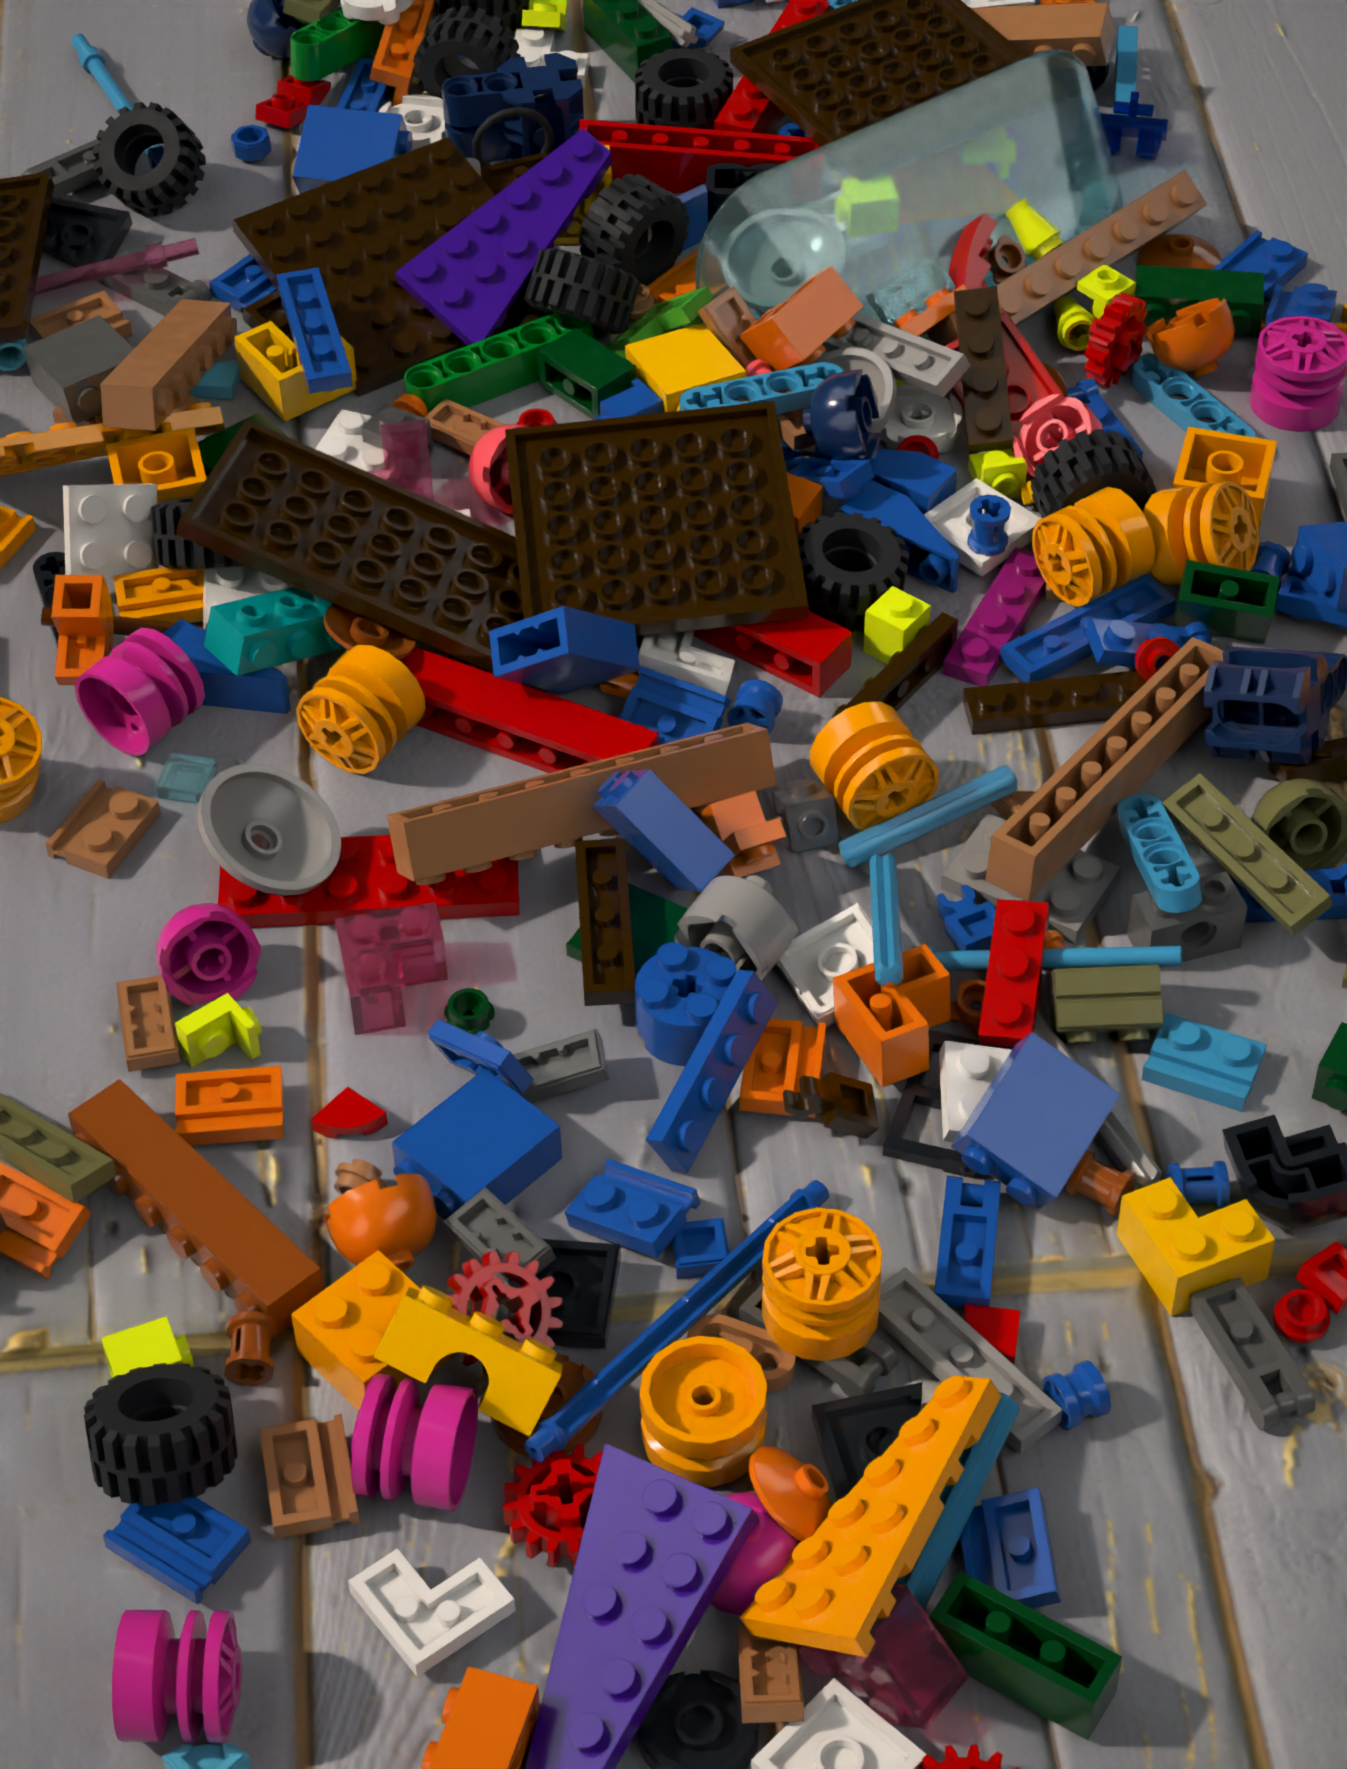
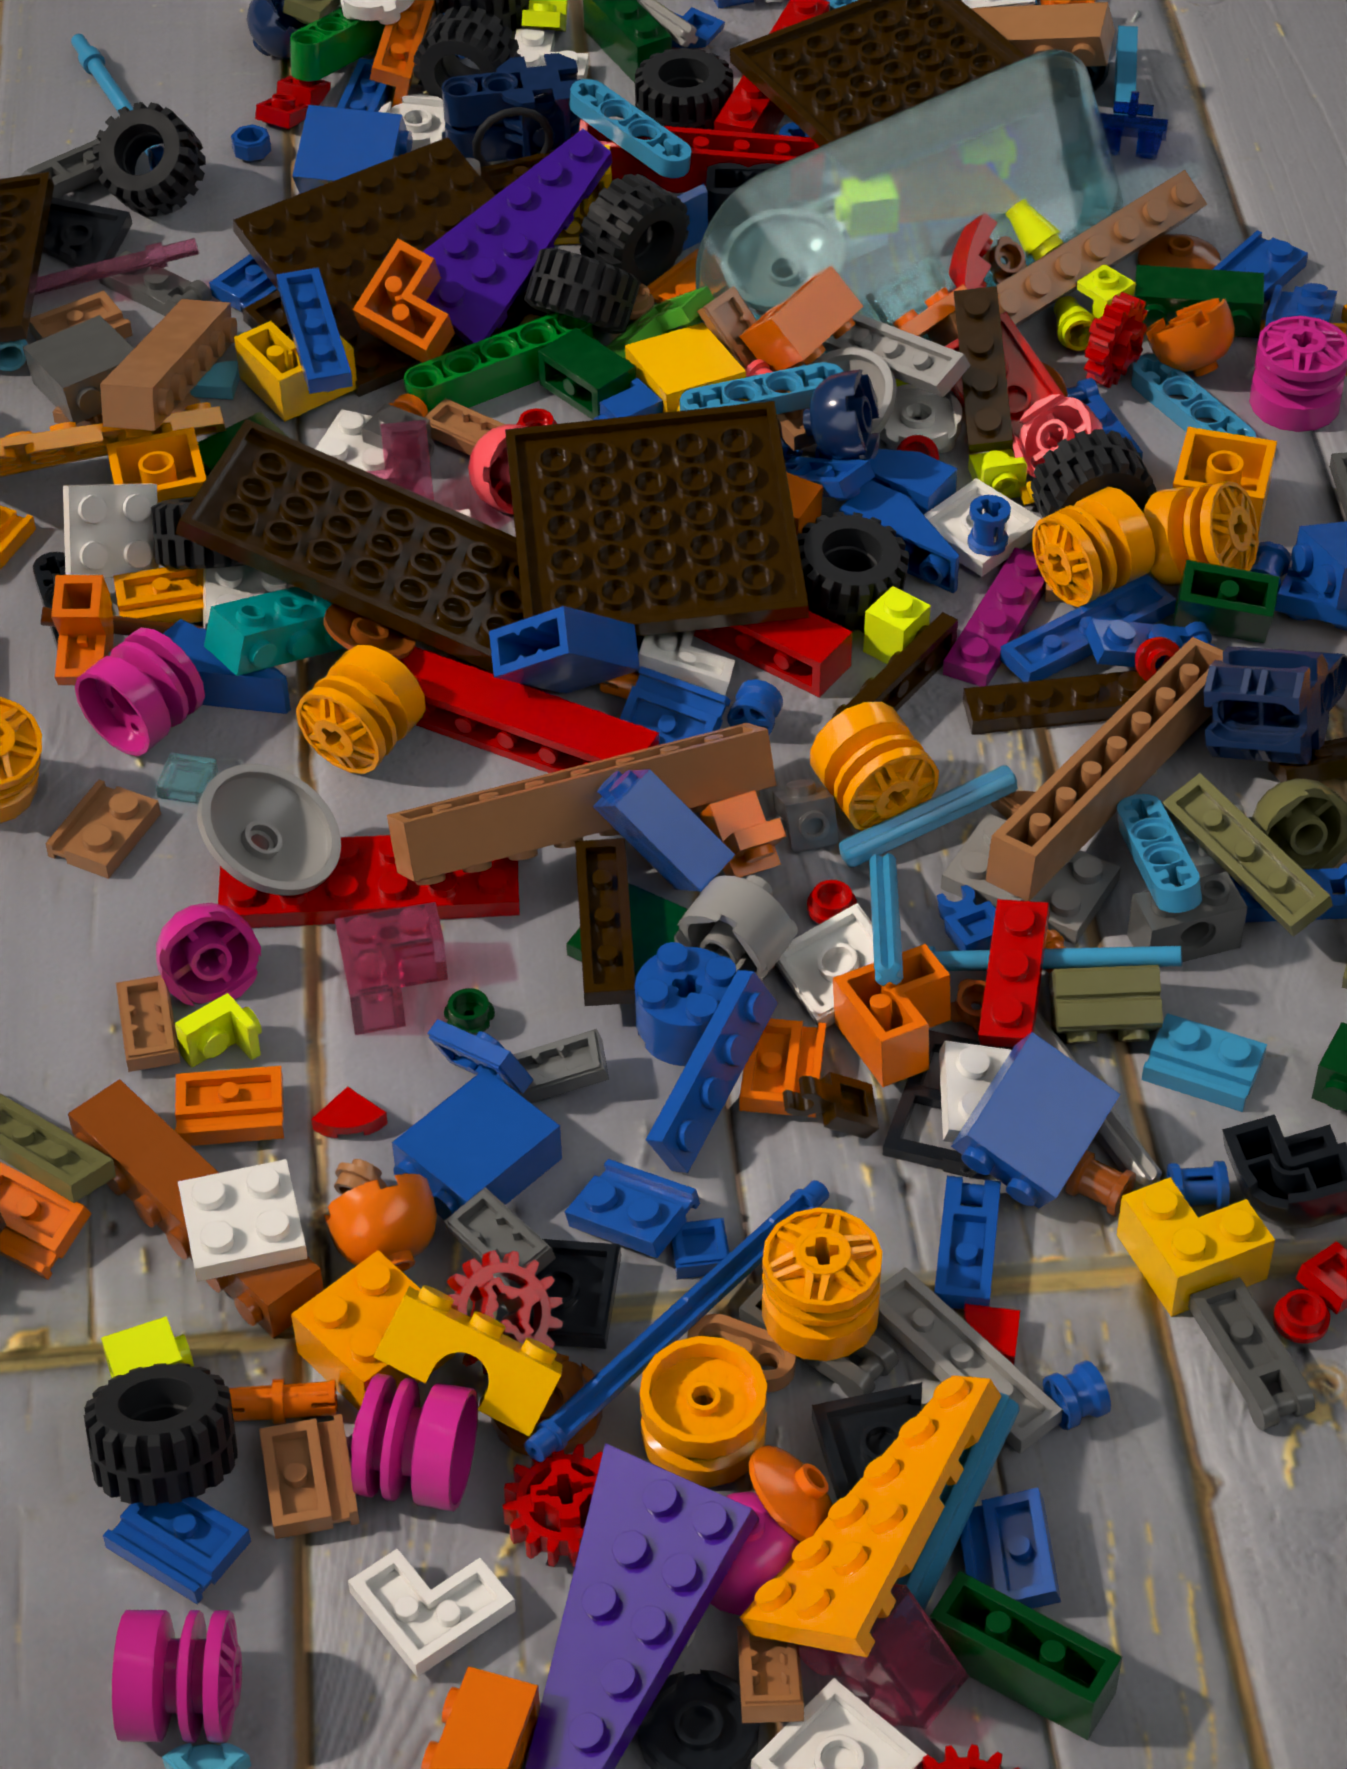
(242, 1220): none -> white plate
(250, 1348): dark orange bush -> none
(284, 1401): none -> orange pin
(397, 307): none -> orange brick
(663, 153): none -> dark azure beam
(829, 899): none -> red plate

